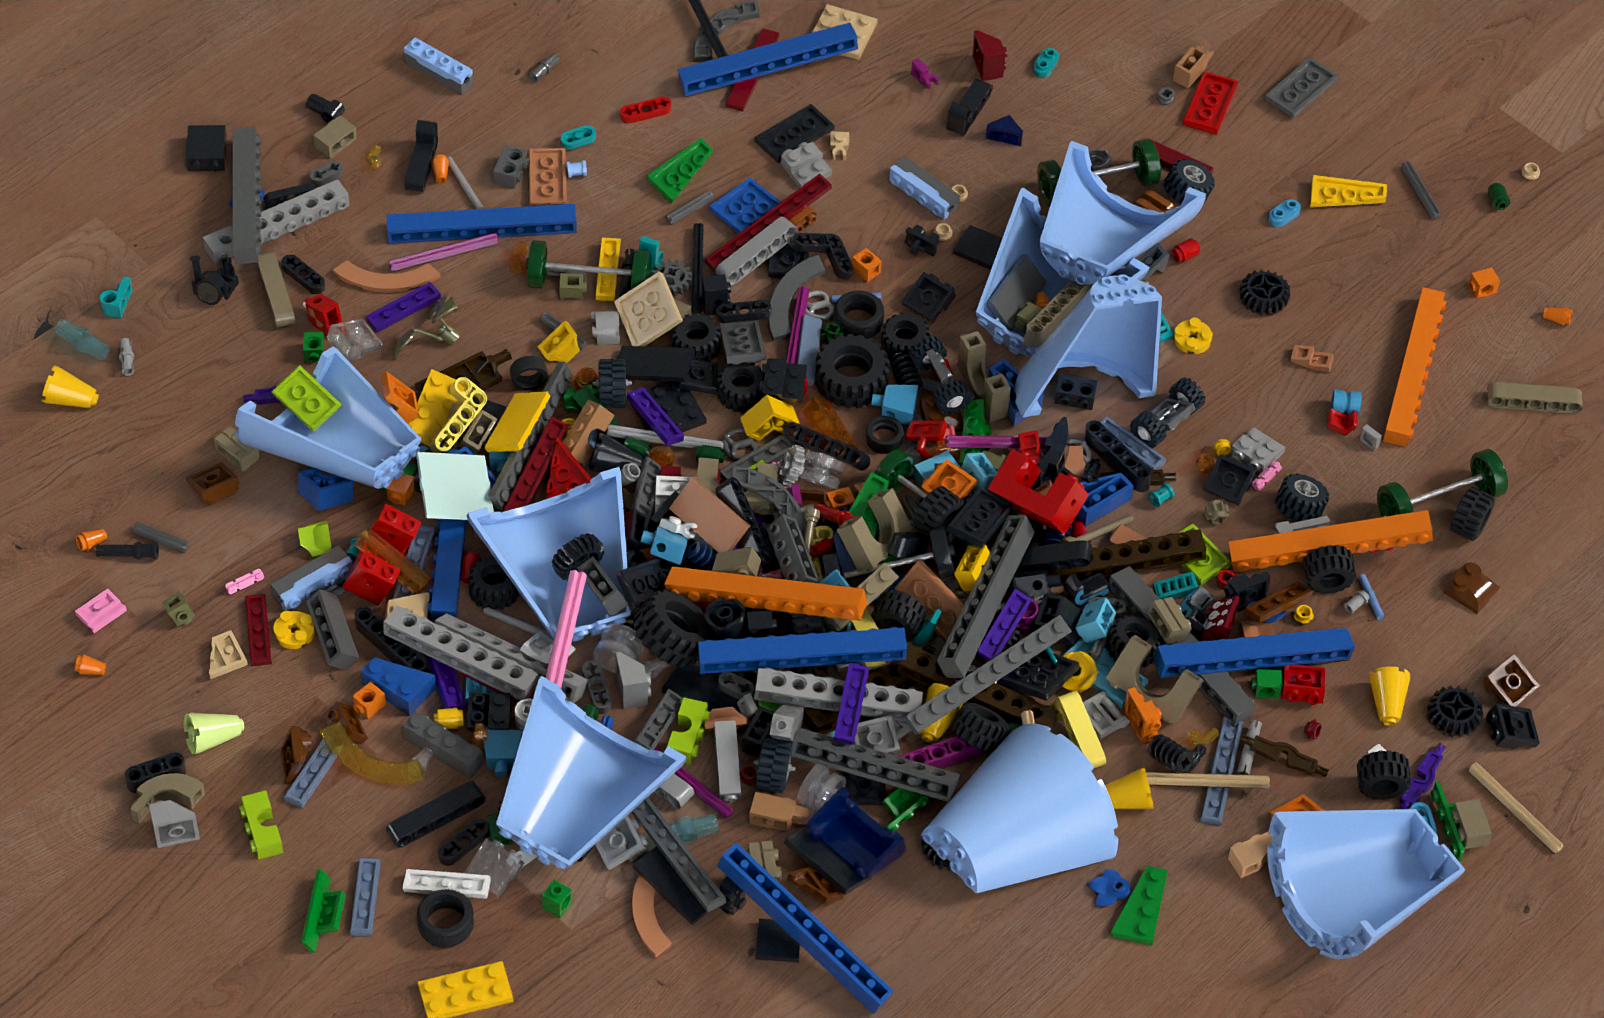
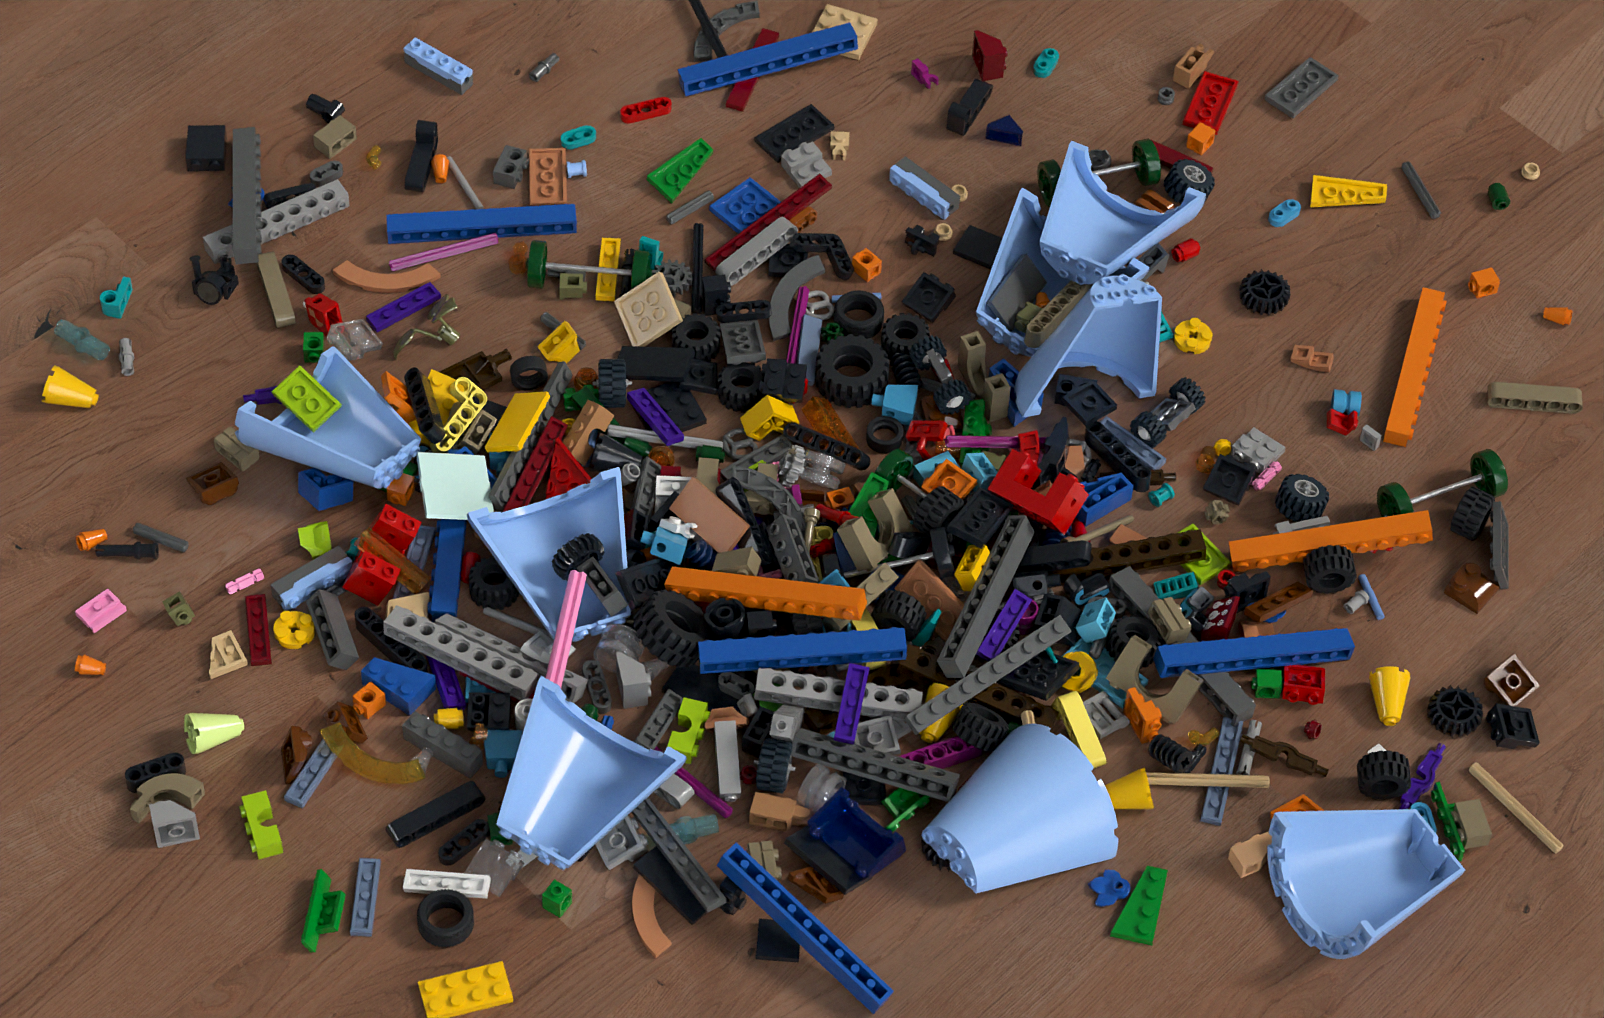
(424, 405): none -> black beam
(606, 327): light grey cylinder -> none
(1089, 403): none -> black plate
(1200, 138): none -> orange brick
(1303, 610): yellow plate -> none
(1500, 545): none -> dark grey plate

